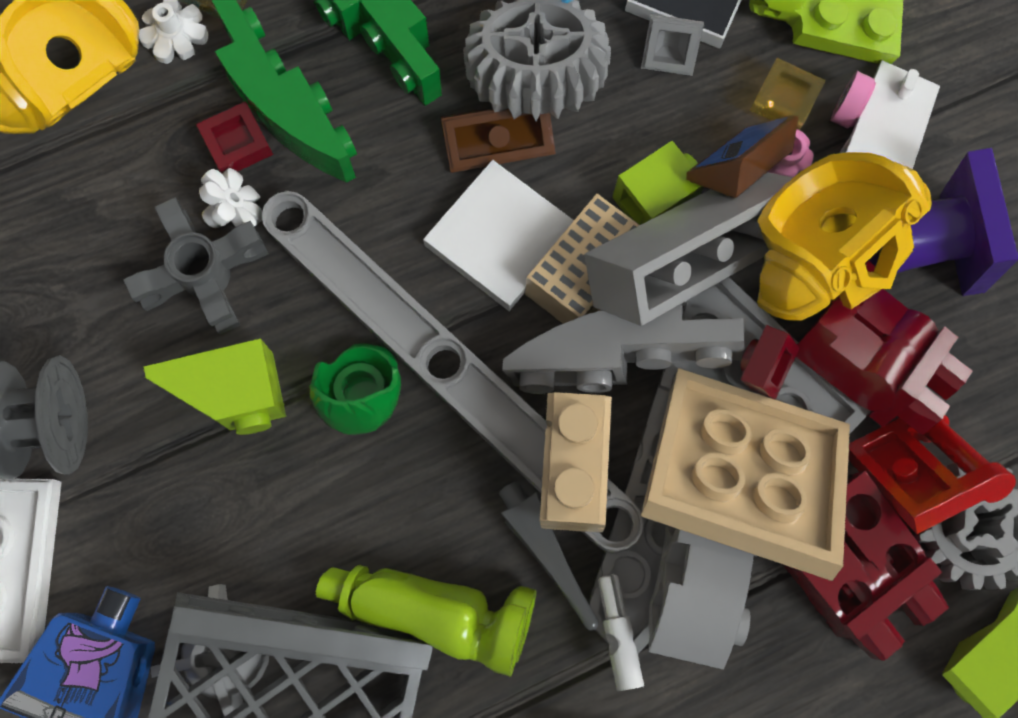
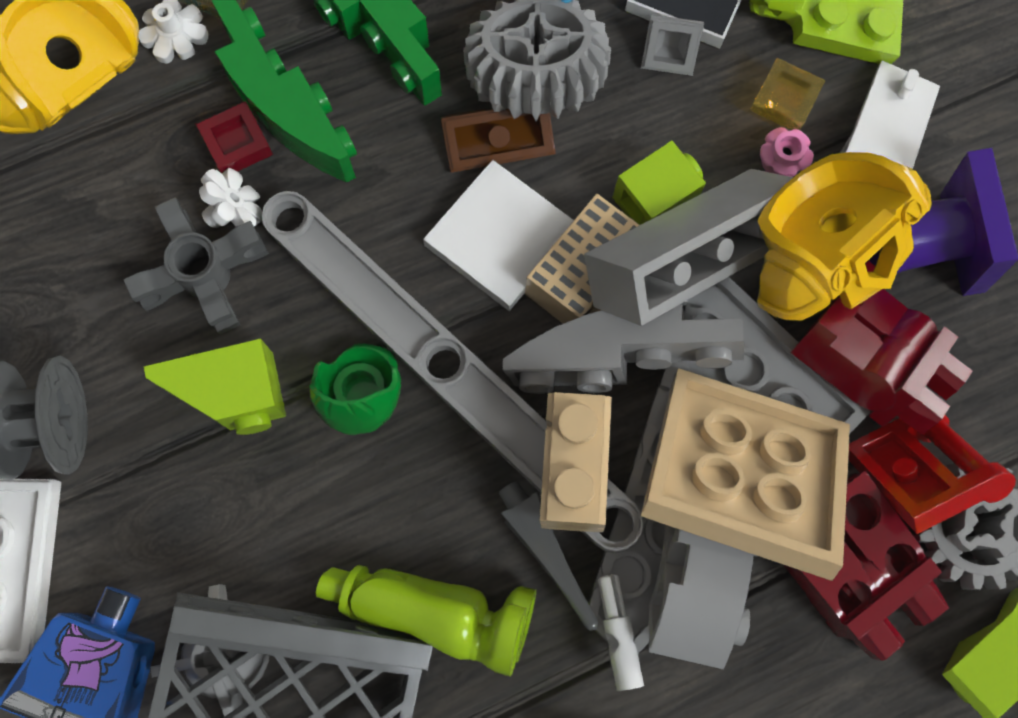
(746, 156): reddish brown slope -> none
(768, 361): dark red plate -> none
(853, 100): bright pink tile -> none

